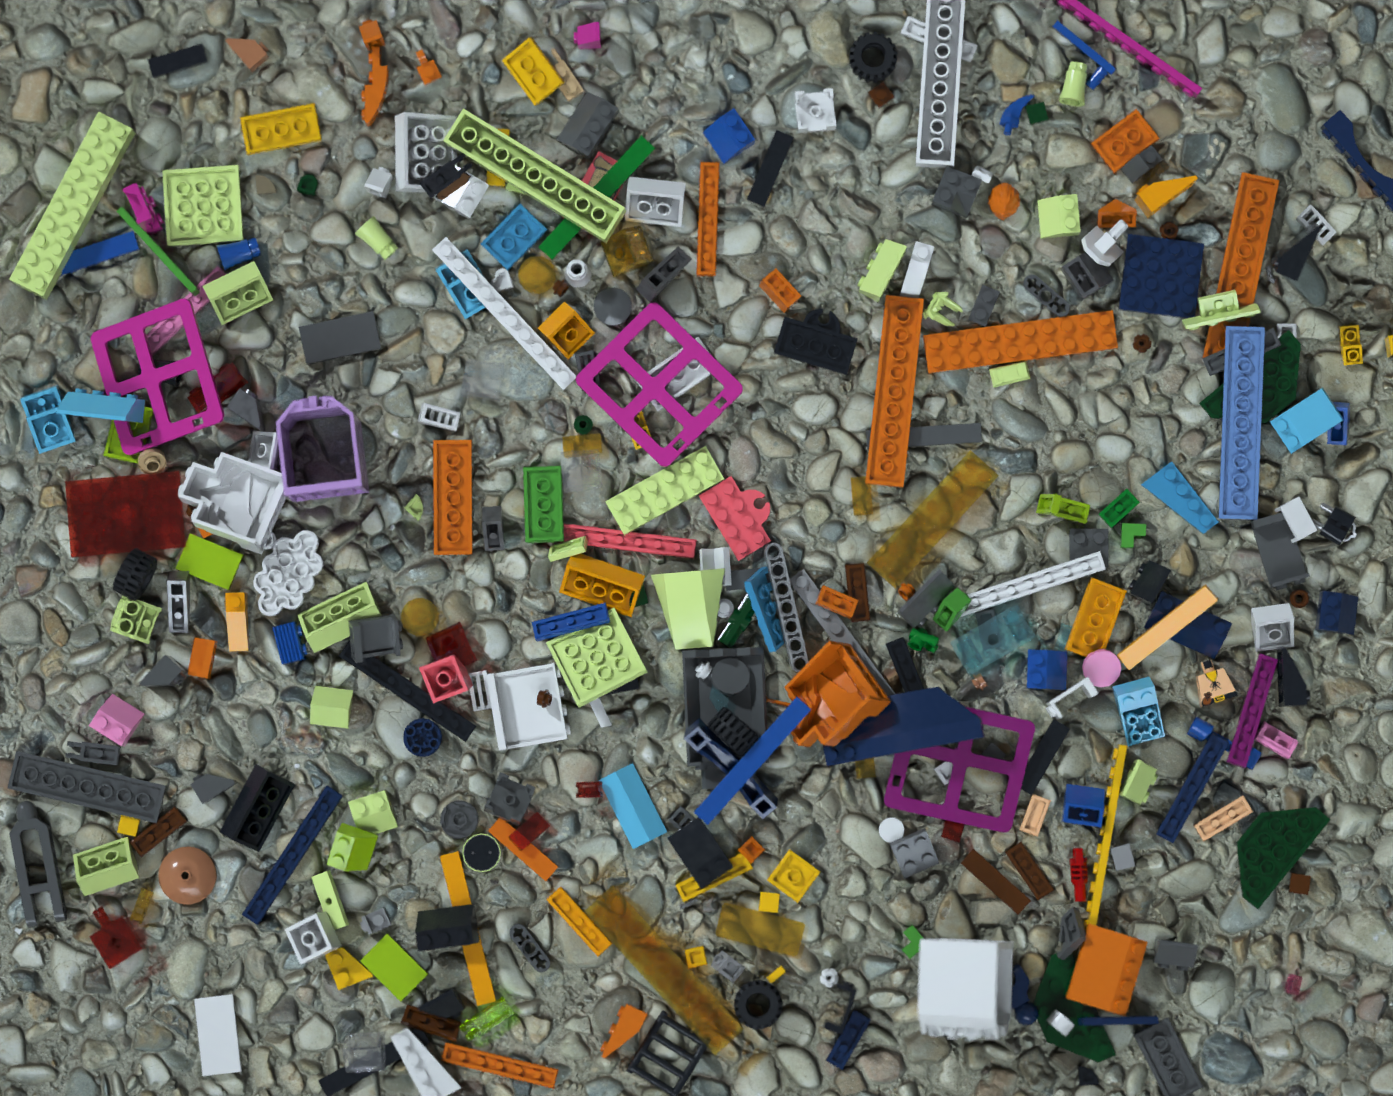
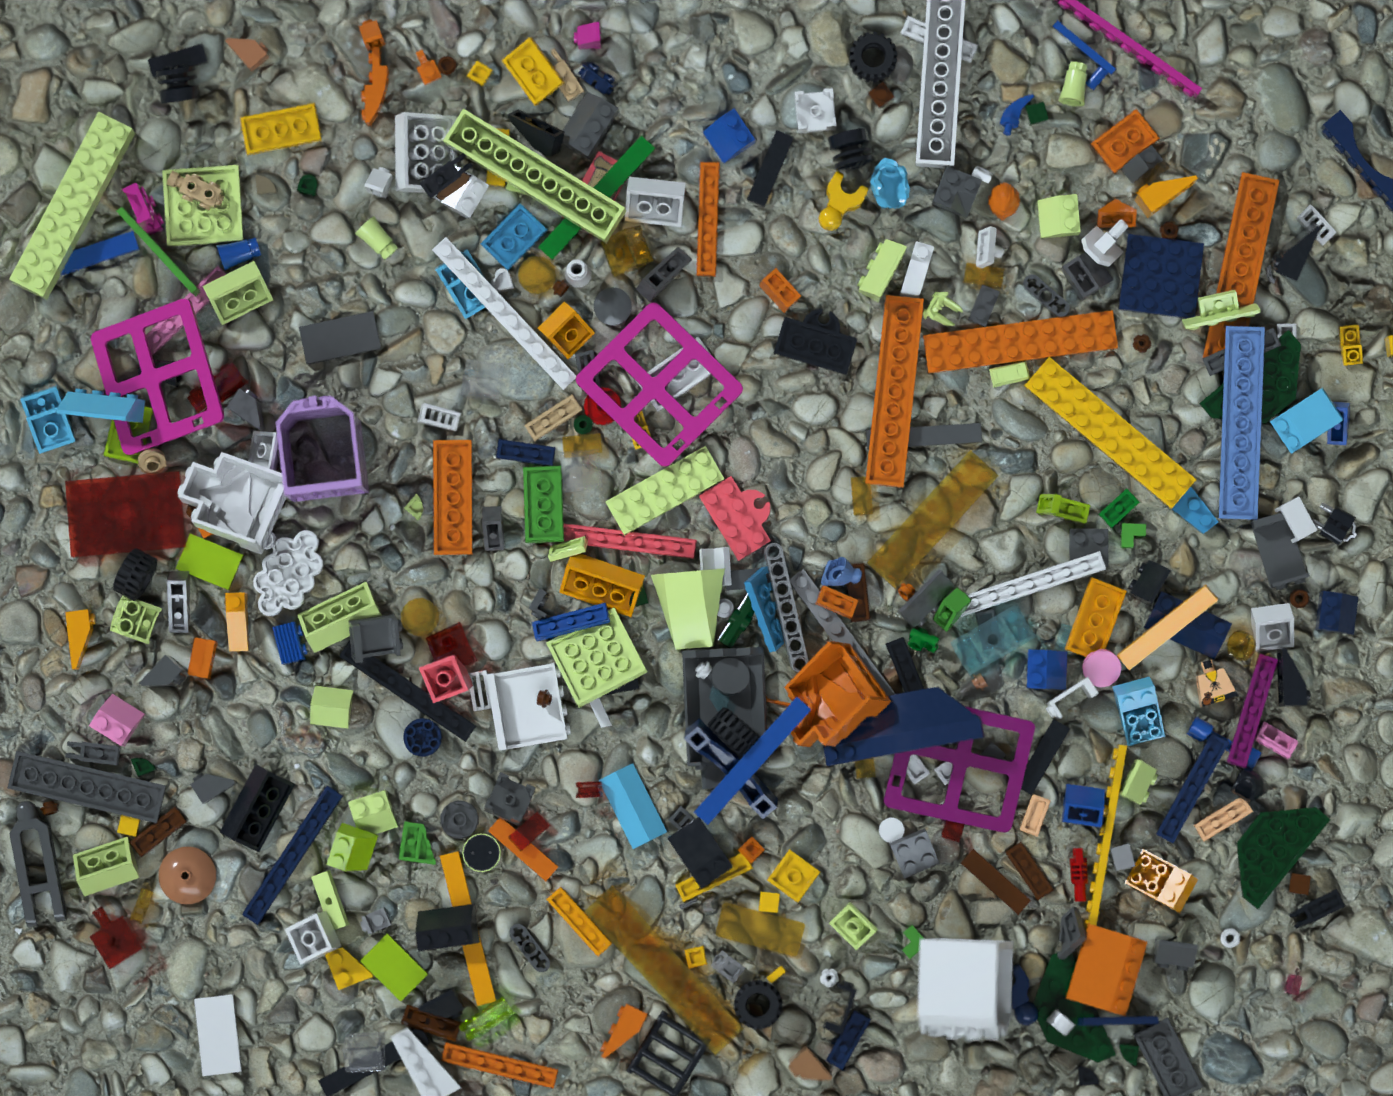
(49, 808): none -> reddish brown plate
(79, 631): none -> light orange slope
(142, 766): none -> dark green tile
(178, 84): none -> black wheel
(199, 190): none -> tan brick
(415, 844): none -> bright green wing
(446, 65): none -> reddish brown plate
(479, 73): none -> yellow tile
(525, 452): none -> dark blue tile
(538, 133): none -> black slope
(539, 600): none -> dark grey bracket
(553, 418): none -> tan tile
(592, 73): none -> dark blue hinge
(596, 413): none -> red tile
(808, 1066): none -> medium nougat slope
(839, 203): none -> yellow piece
(840, 572): none -> medium blue hair
(850, 147): none -> black wheel
(853, 926): none -> yellowish green slope
(890, 184): none -> medium azure hair
(916, 769): none -> white tile
(986, 247): none -> white tile
(986, 276): none -> clear yellow plate
(1110, 433): none -> yellow plate
(1129, 1053): none -> dark green tile
(1161, 881): none -> light orange slope
(1236, 938): none -> white plate
(1241, 645): none -> clear yellow hair
(1249, 785): none -> black piece
(1319, 908): none -> black hinge

